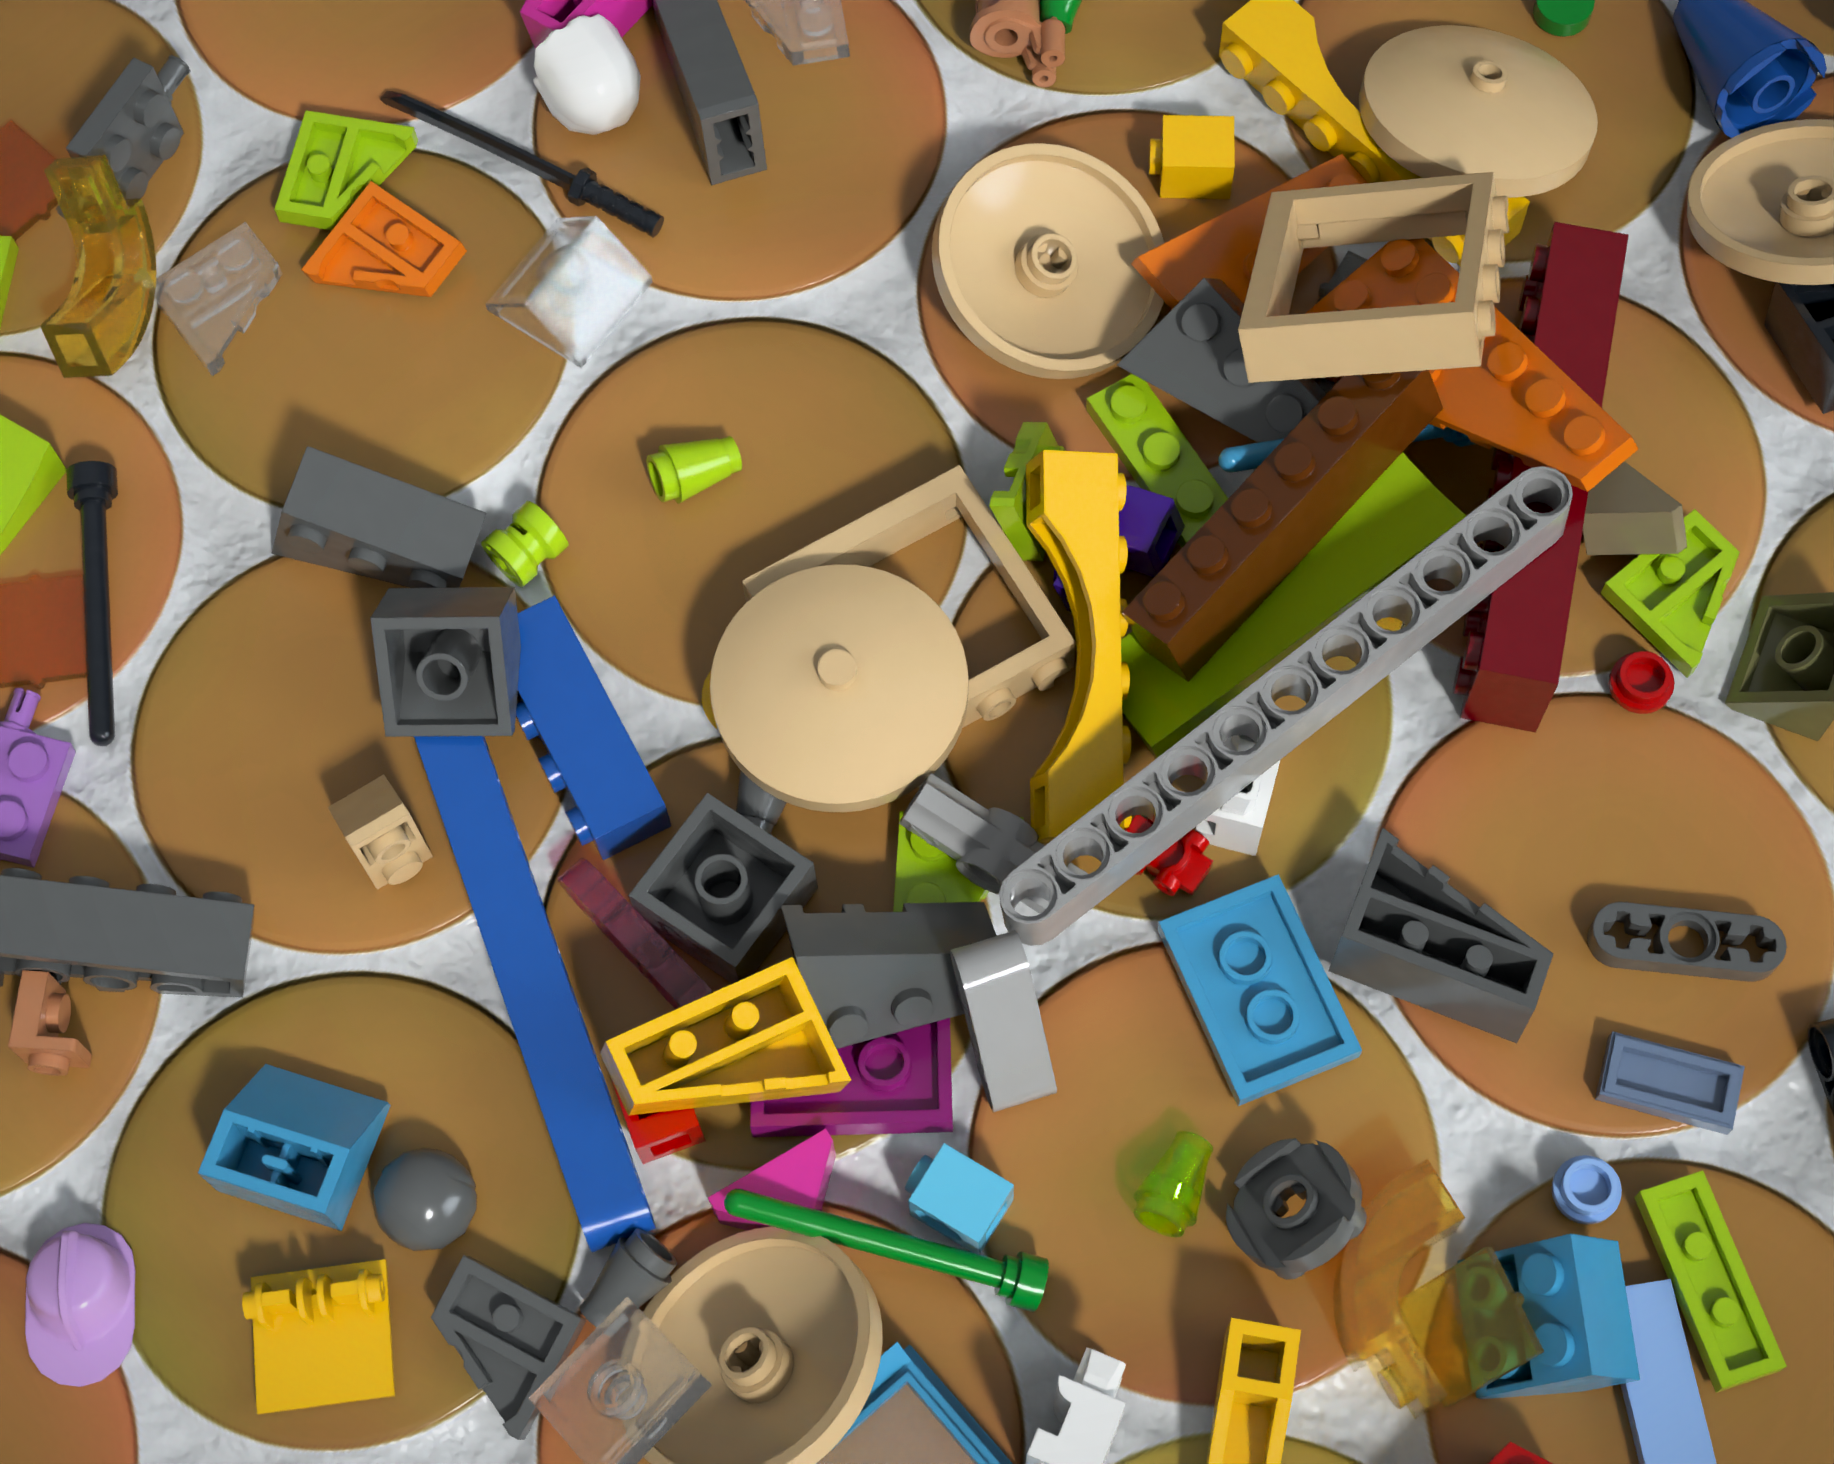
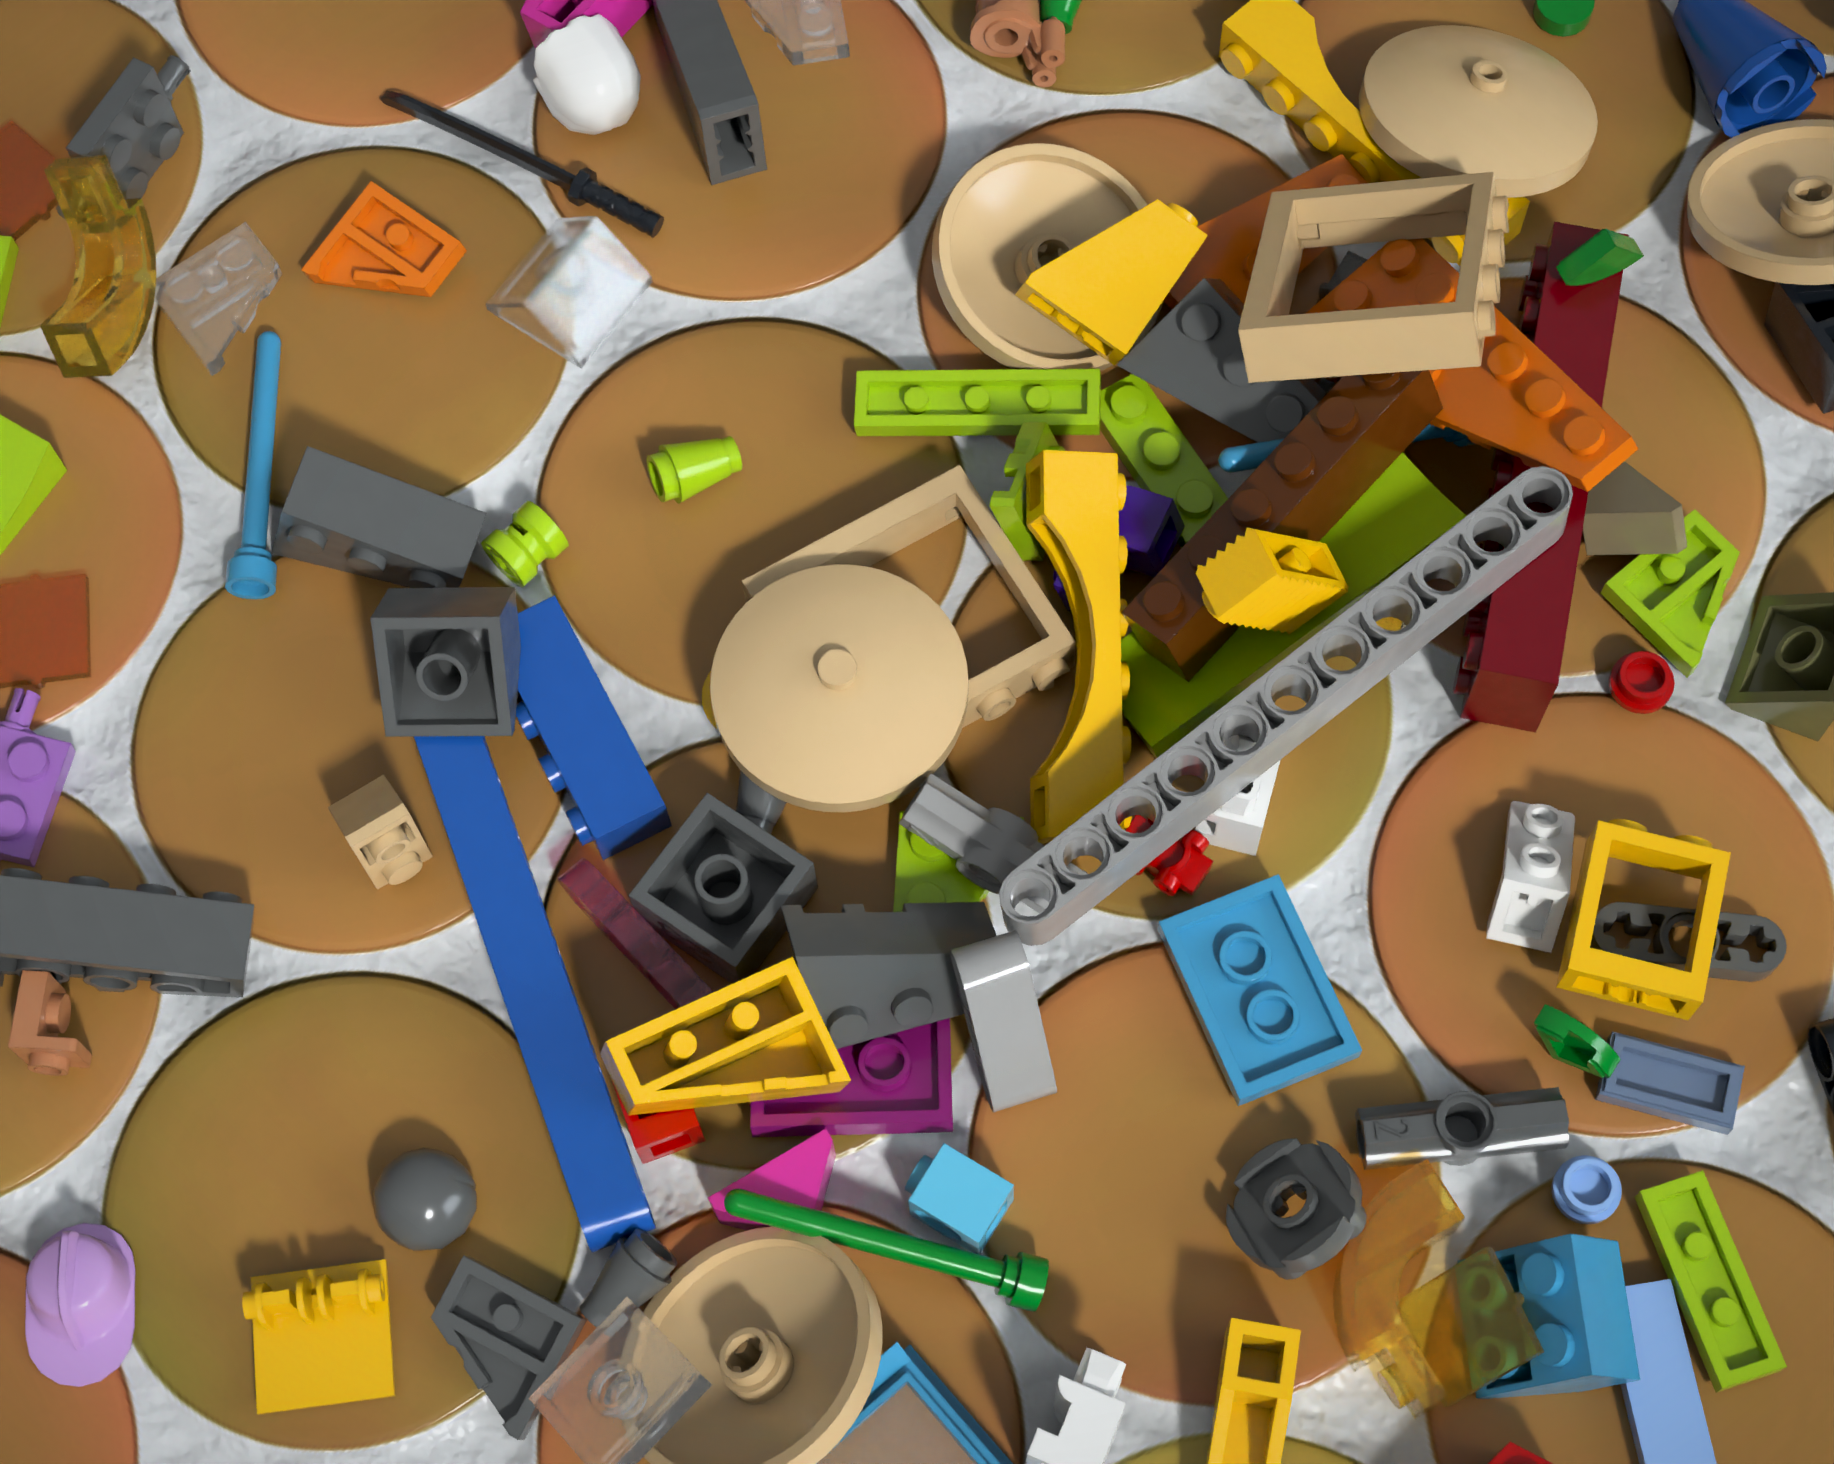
(93, 489): black piece -> none
(251, 570): none -> dark azure piece
(294, 1145): dark azure slope -> none
(335, 163): lime wing -> none
(976, 401): none -> lime plate
(1116, 279): none -> yellow slope
(1173, 1189): clear neon green cone -> none
(1194, 157): yellow brick -> none
(1270, 581): none -> yellow brick
(1438, 947): dark grey wedge -> none
(1503, 1125): none -> dark grey piece
(1533, 876): none -> white bracket
(1575, 1043): none -> green tile
(1599, 258): none -> green tile
(1629, 979): none -> yellow window

